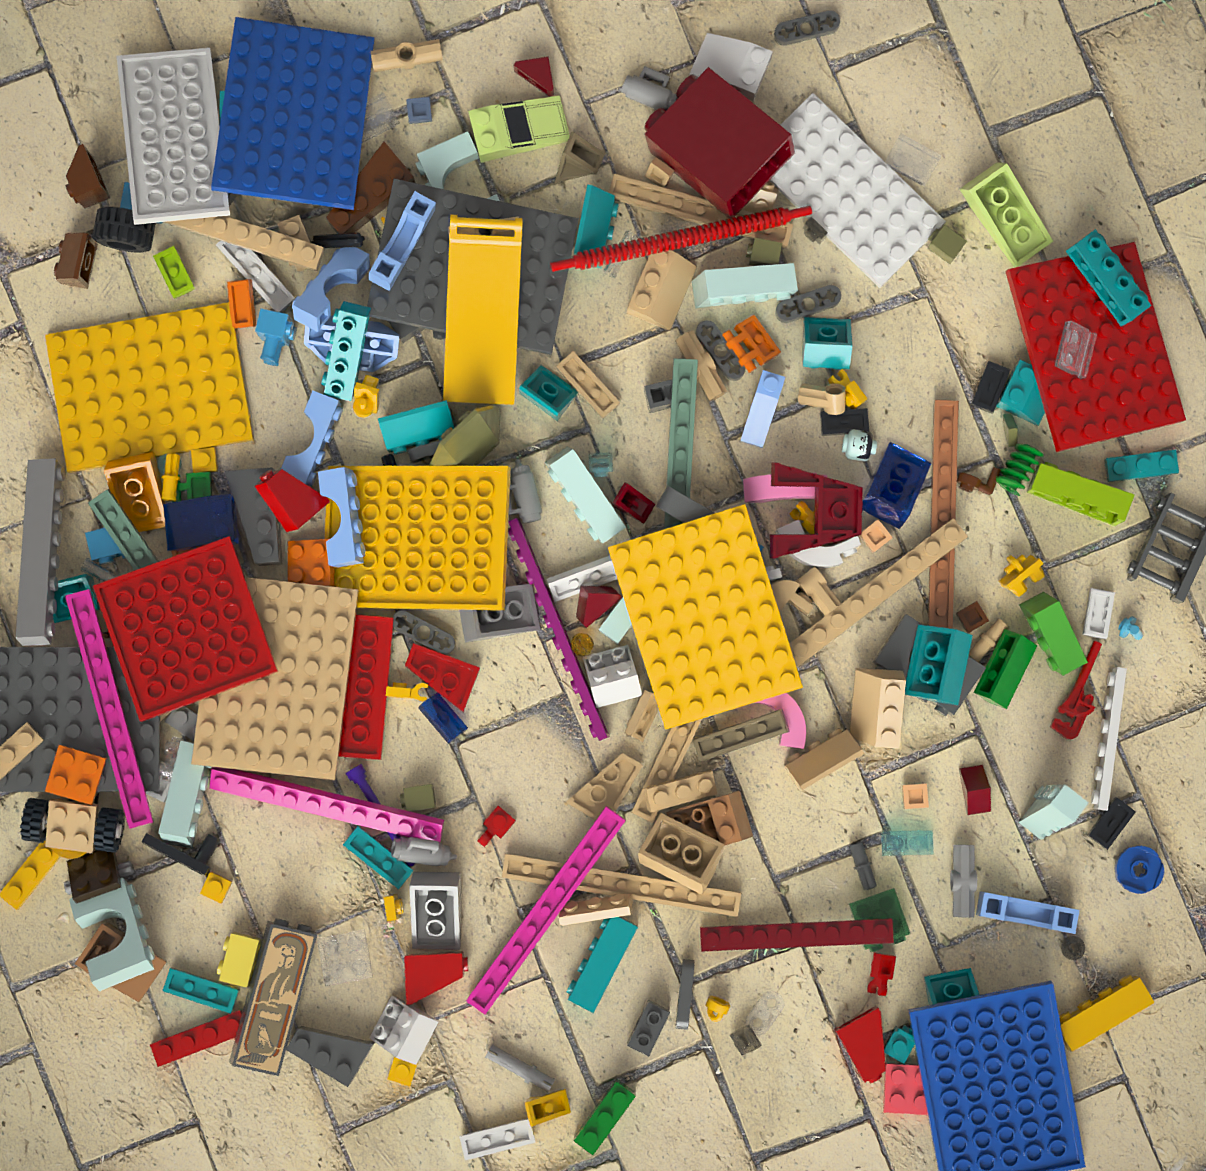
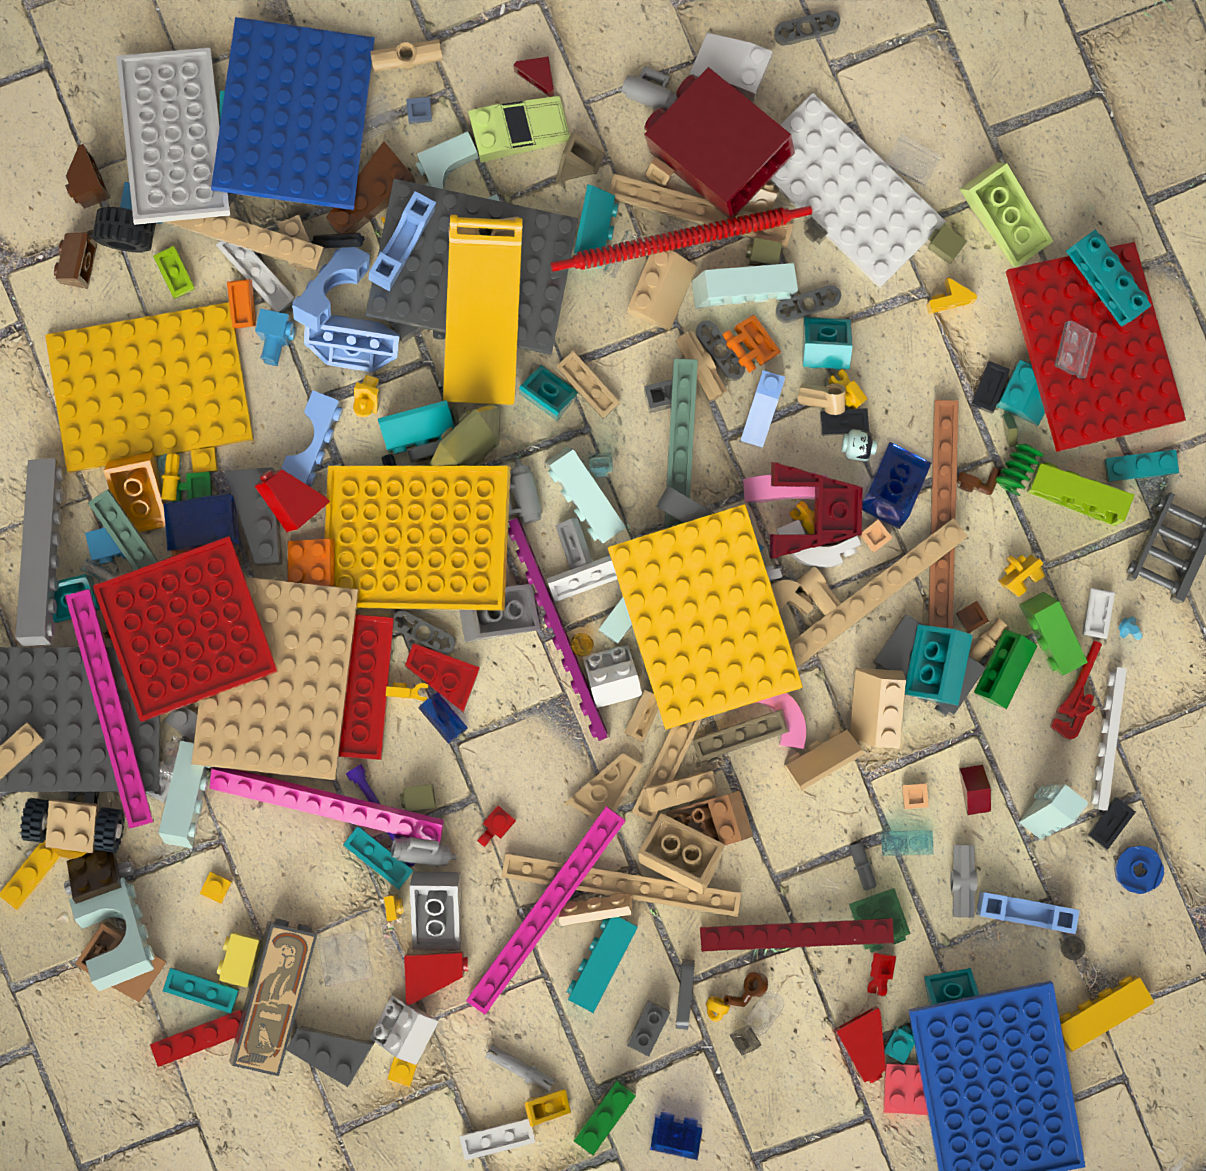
(75, 774): orange plate -> none
(197, 864): black piece -> none
(346, 545): light blue arch -> none
(347, 350): brick -> none
(573, 543): none -> light grey plate
(594, 602): dark red slope -> none
(633, 503): dark red slope -> none
(676, 1136): none -> clear blue slope
(754, 985): none -> reddish brown plate
(957, 296): none -> yellow slope

